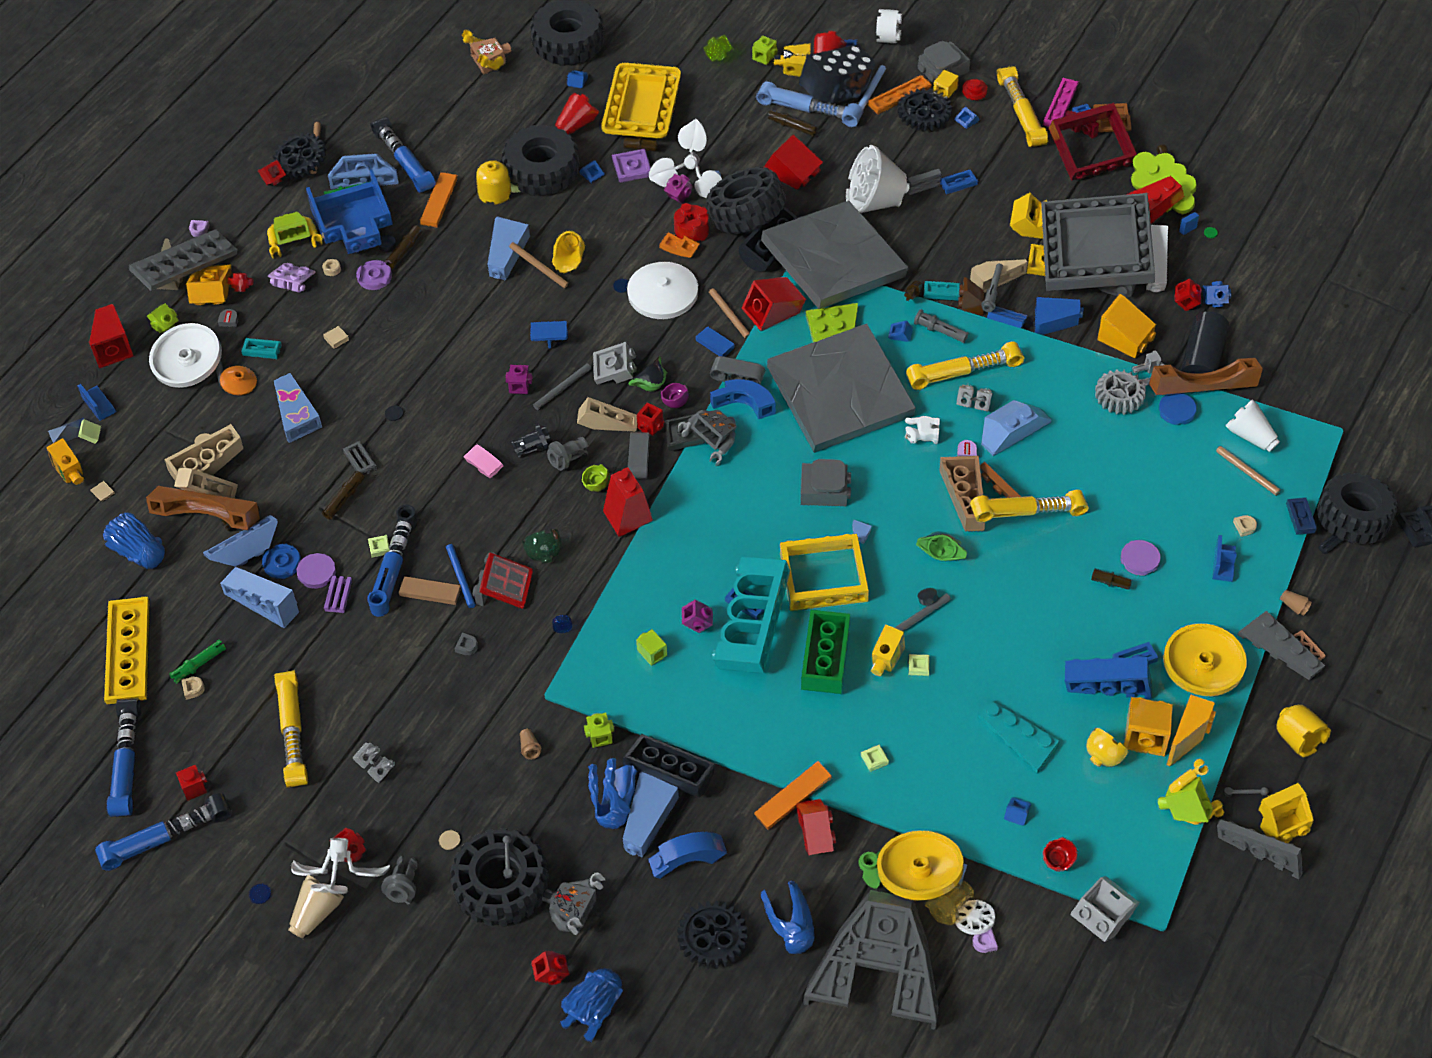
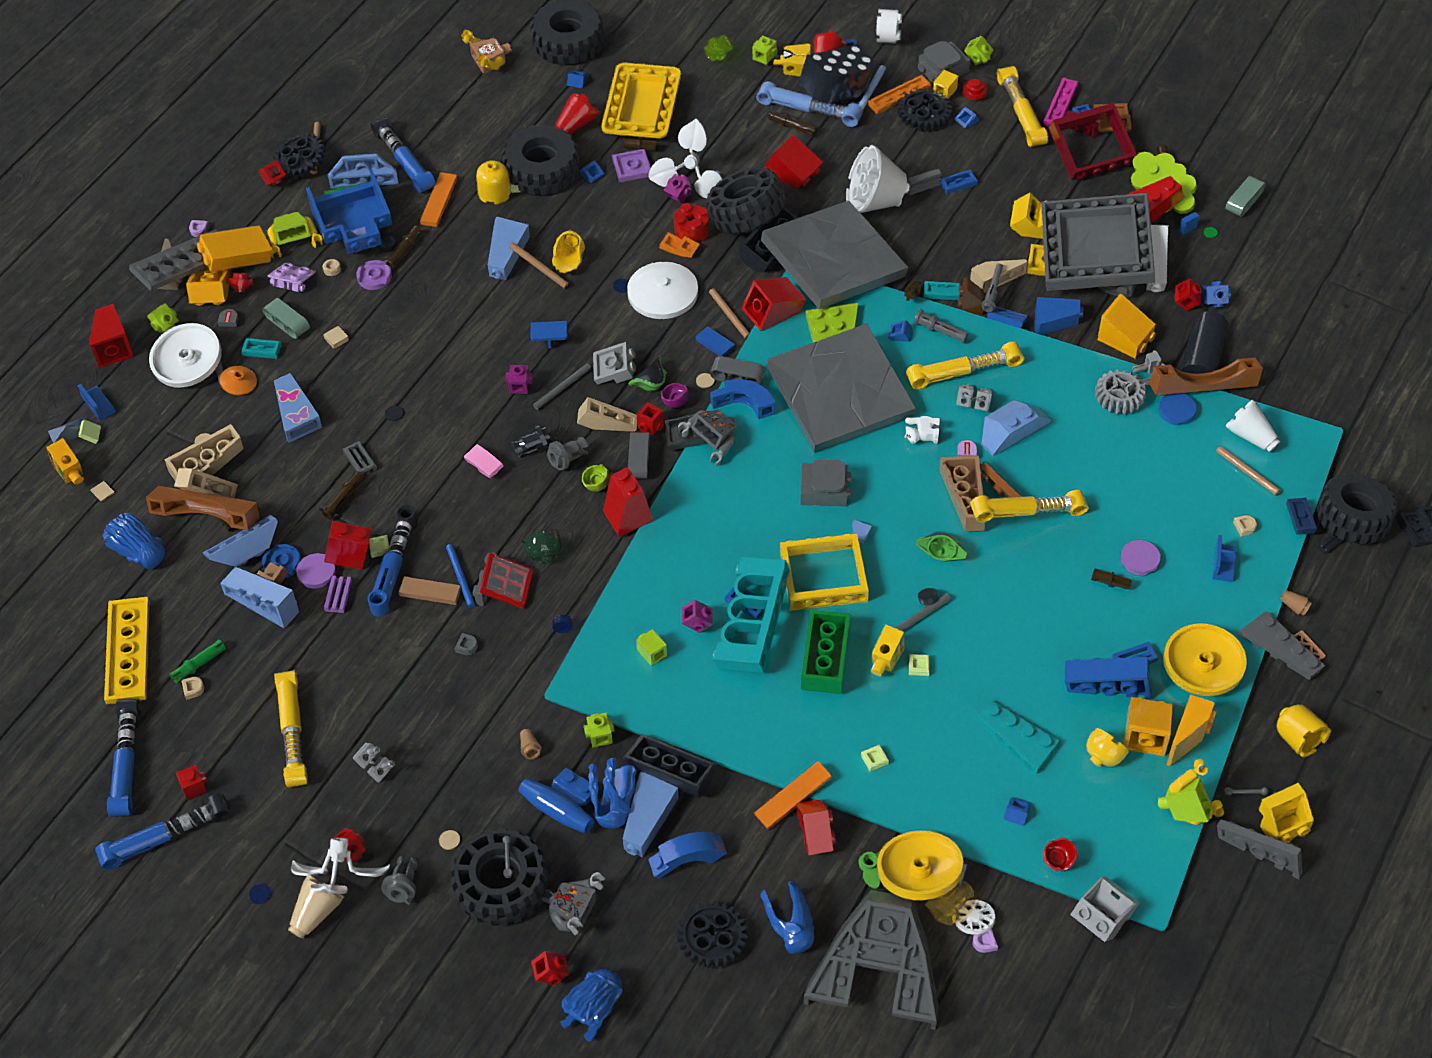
(234, 248): none -> light orange brick
(274, 573): none -> medium nougat panel
(286, 318): none -> sand green beam
(347, 545): none -> red slope
(562, 799): none -> blue plate
(704, 380): none -> tan piece
(979, 50): none -> lime brick
(1245, 196): none -> sand green beam

